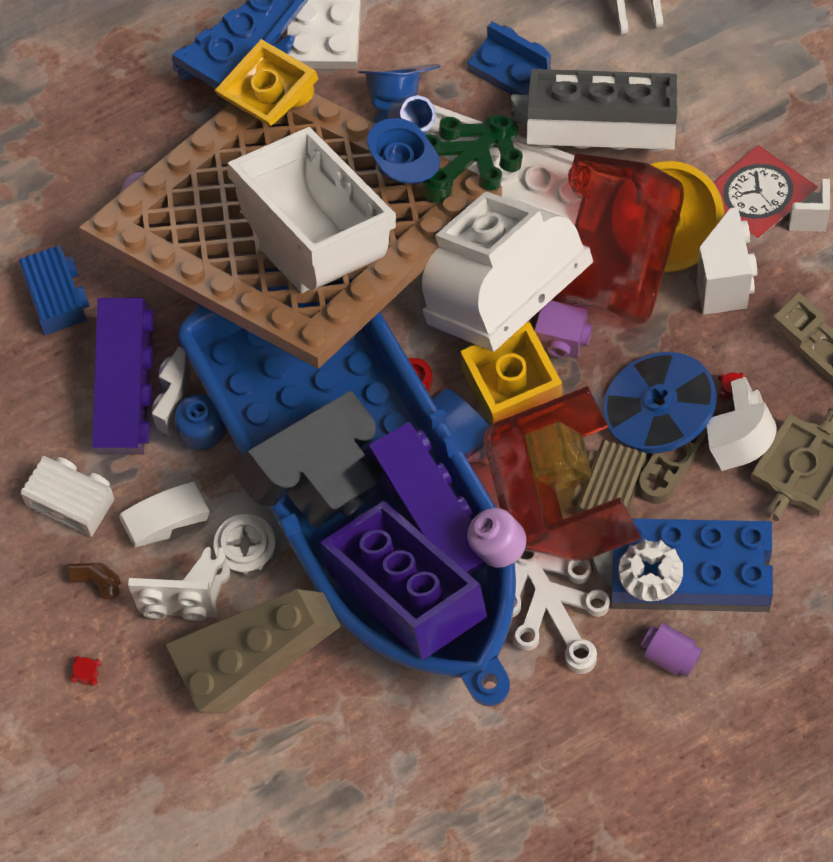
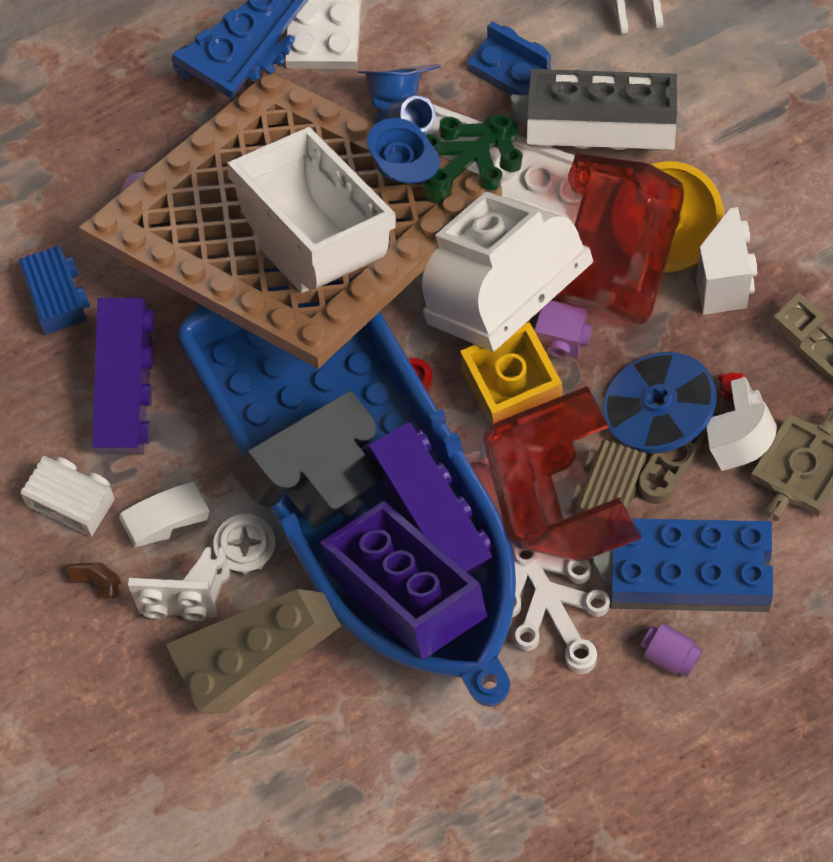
(85, 670): red piece -> none
(174, 379): white slope -> none
(199, 422): blue head -> none
(268, 83): yellow slope -> none
(463, 420): blue slope -> none
(496, 537): lavender head -> none
(558, 456): clear yellow head -> none
(650, 586): white gear -> none
(762, 189): sticker -> none
(812, 212): white panel -> none

